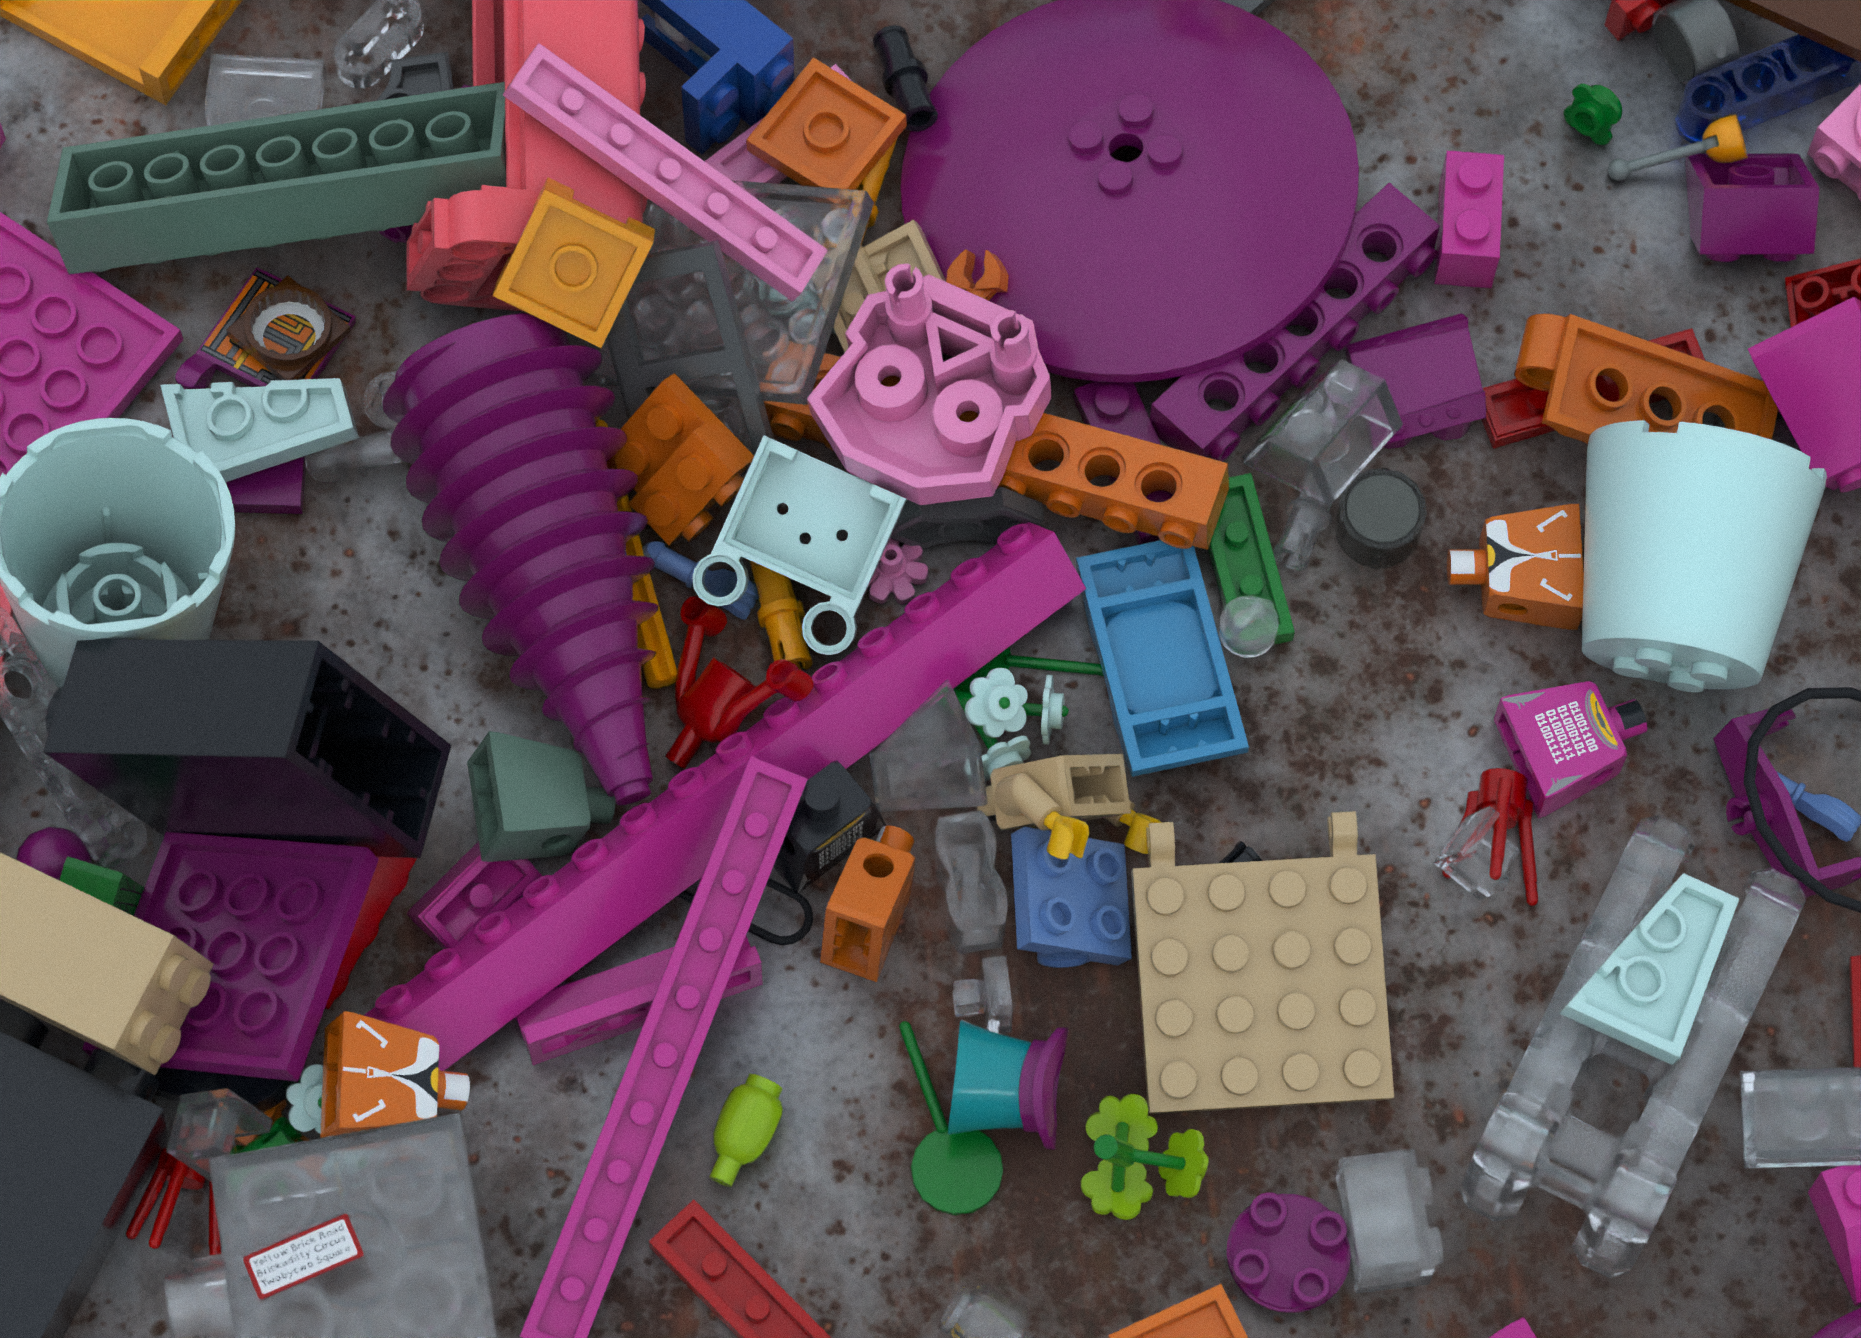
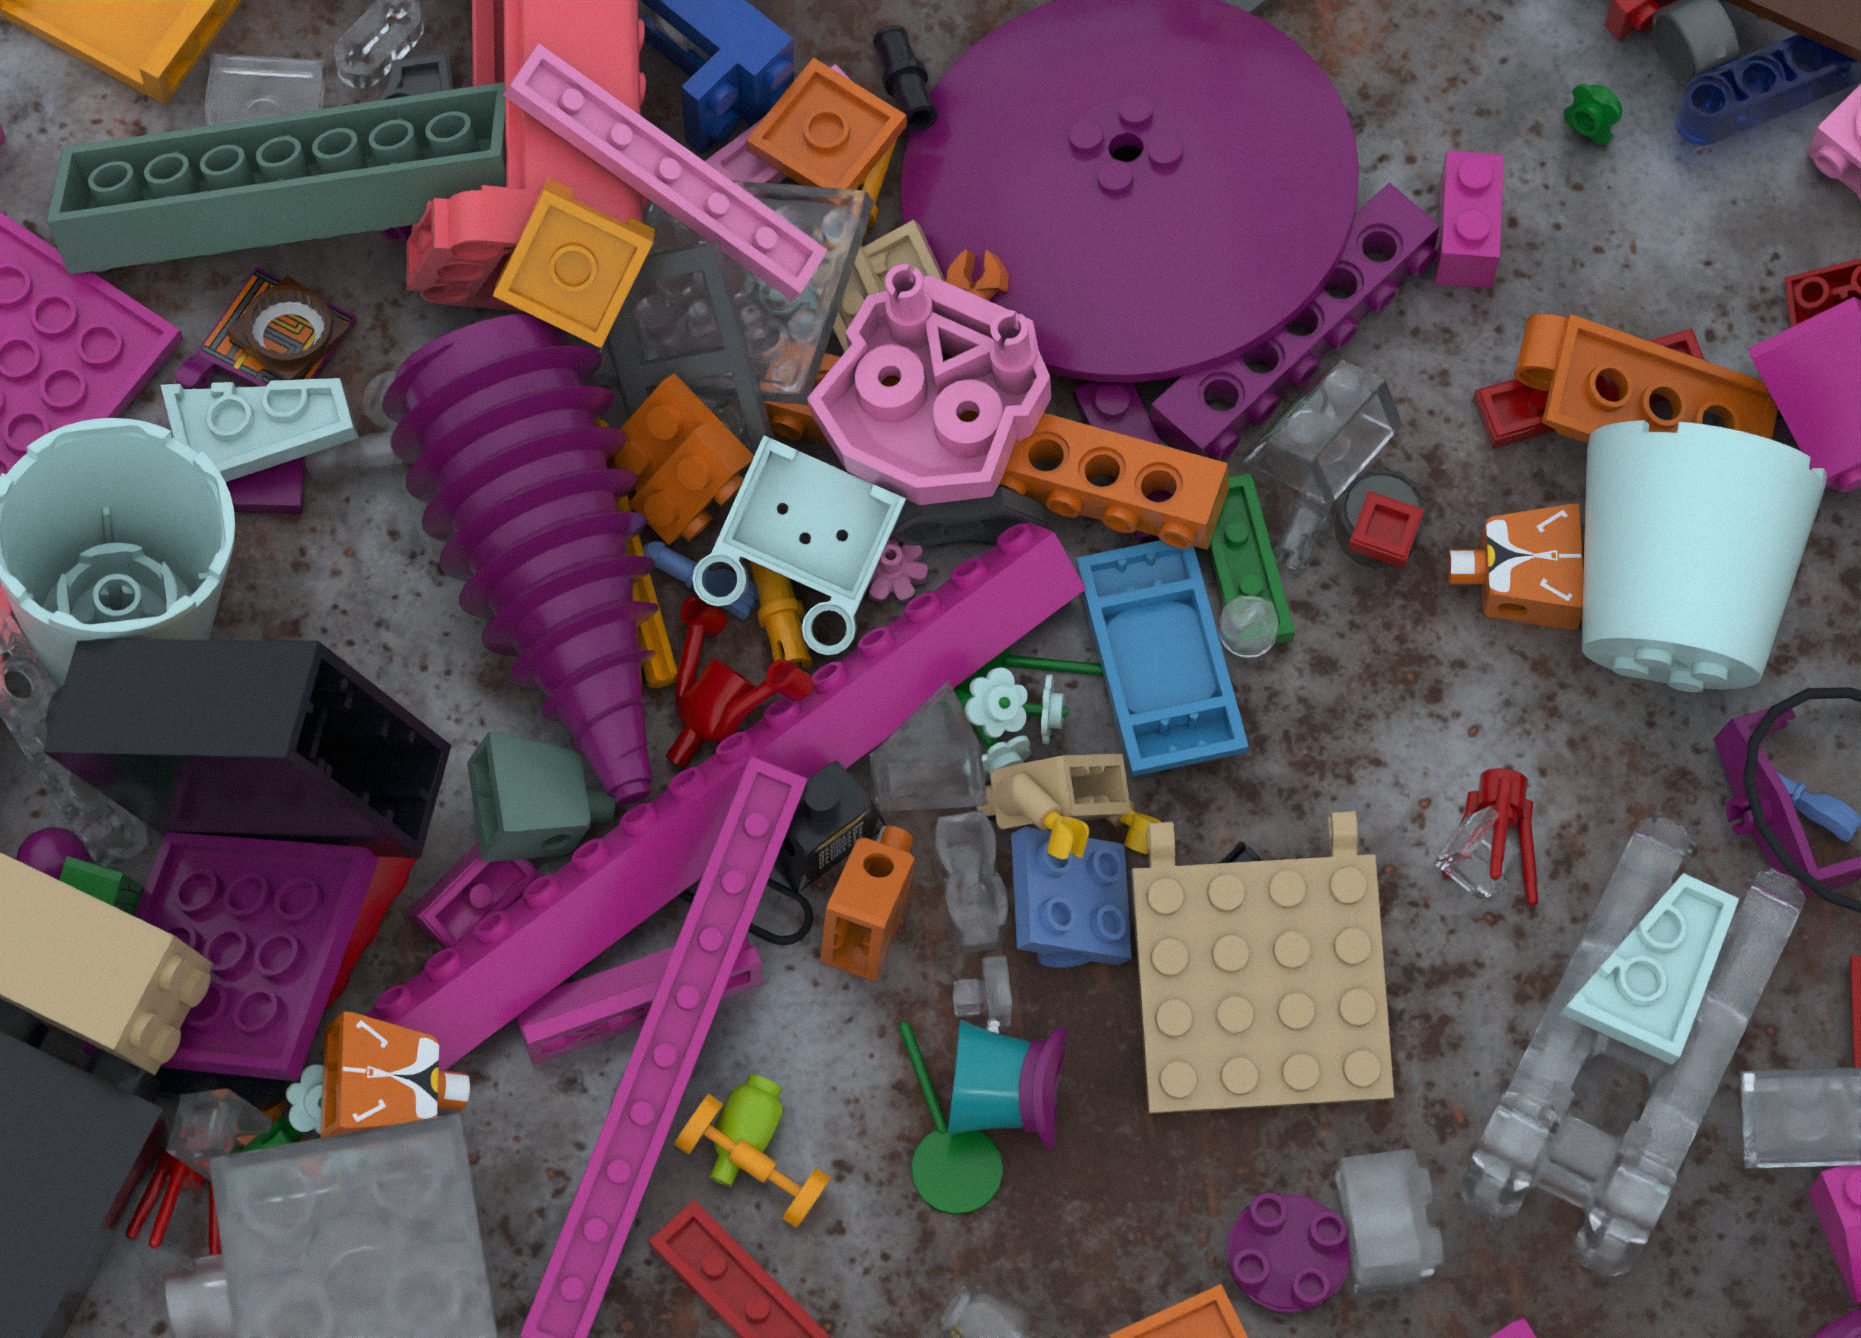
(303, 1256): white sticker -> none
(751, 1160): none -> light orange wheel
(1122, 1142): lime plant -> none
(1386, 529): none -> red tile
(1429, 377): magenta slope -> none
(1566, 740): dark pink torso -> none
(1720, 141): hinge -> none
(1752, 206): magenta slope -> none

